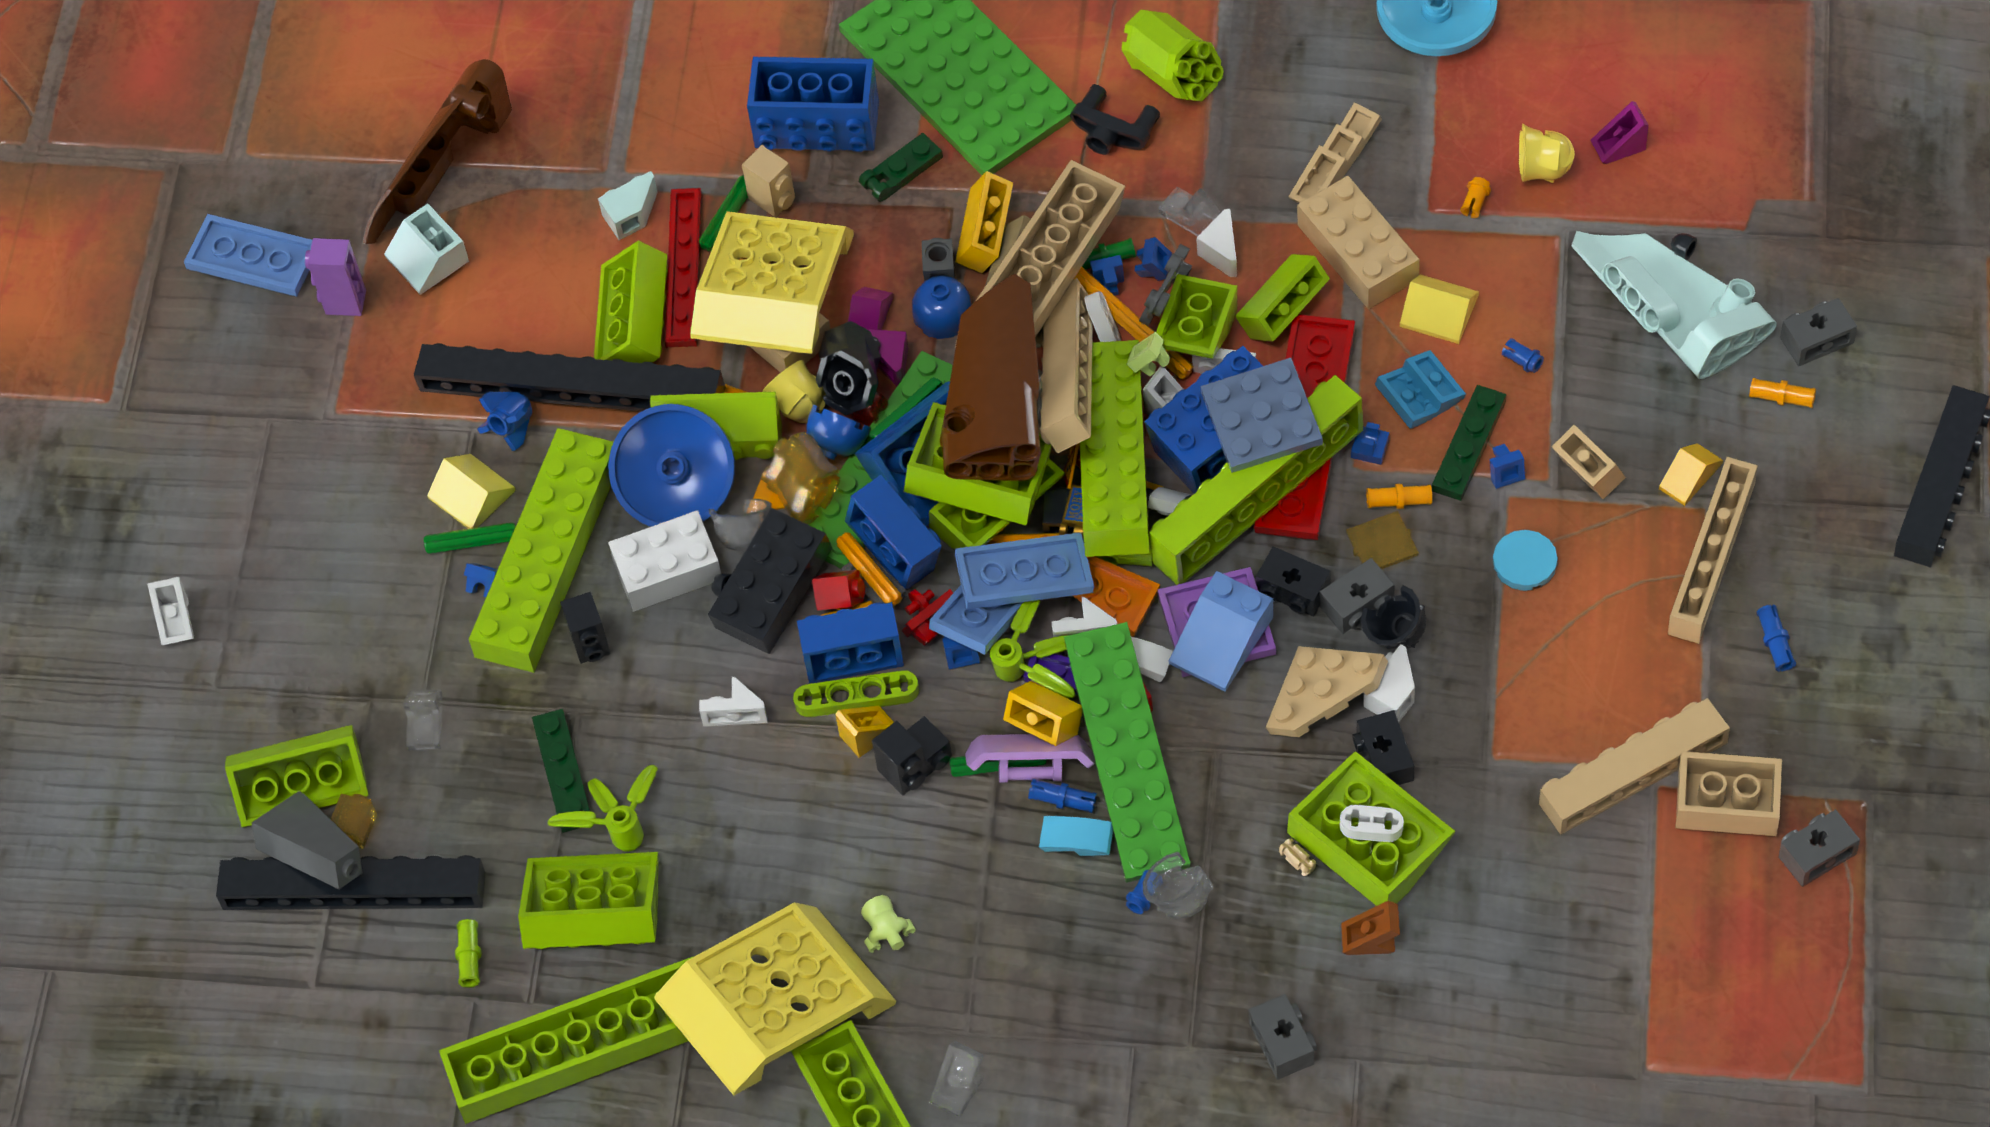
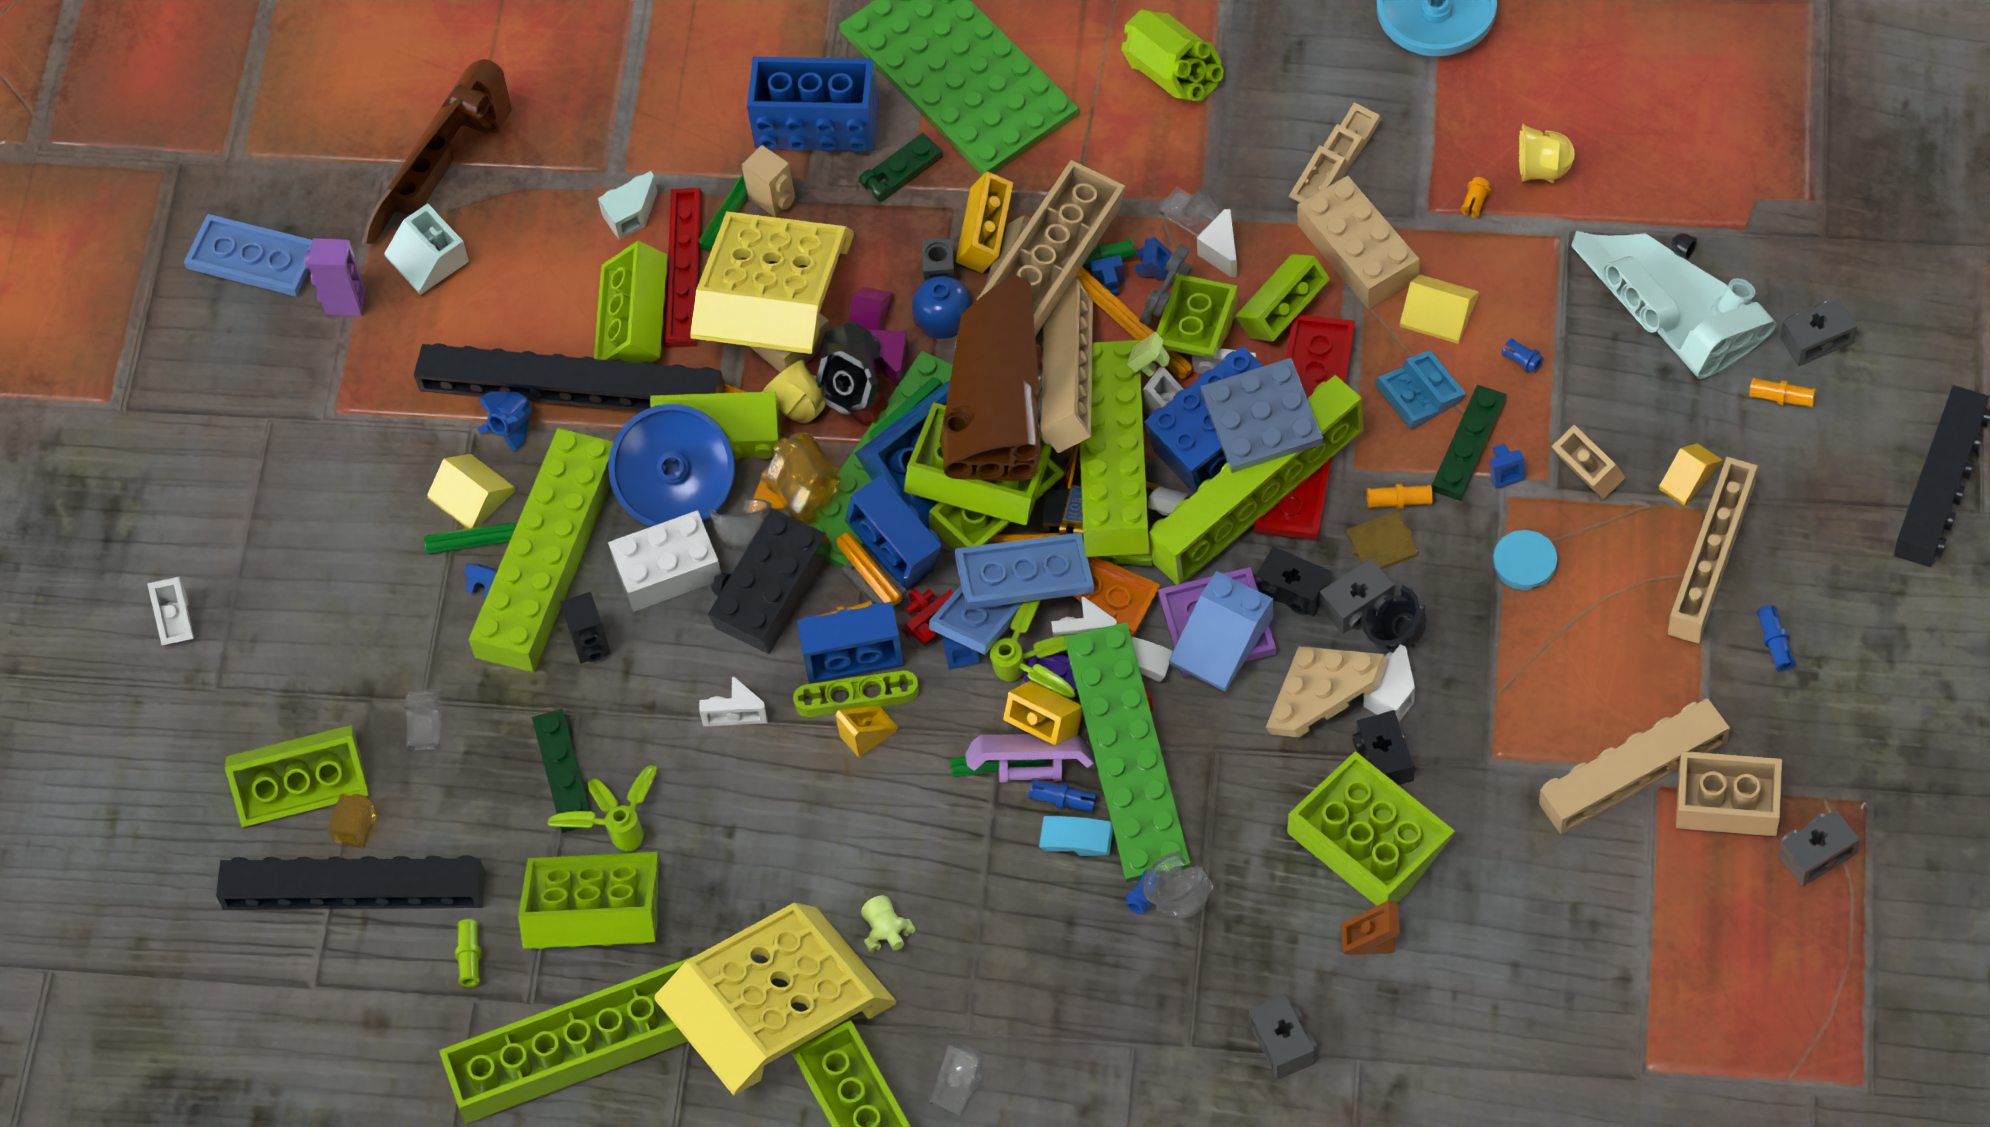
(308, 841): dark grey slope -> none
(835, 433): blue cylinder -> none
(838, 590): red brick -> none
(910, 754): black brick -> none
(1102, 317): white beam -> none
(1108, 131): black connector -> none
(1297, 857): tan piece -> none
(1370, 444): blue tile -> none
(1371, 823): white beam -> none
(1622, 135): magenta slope -> none

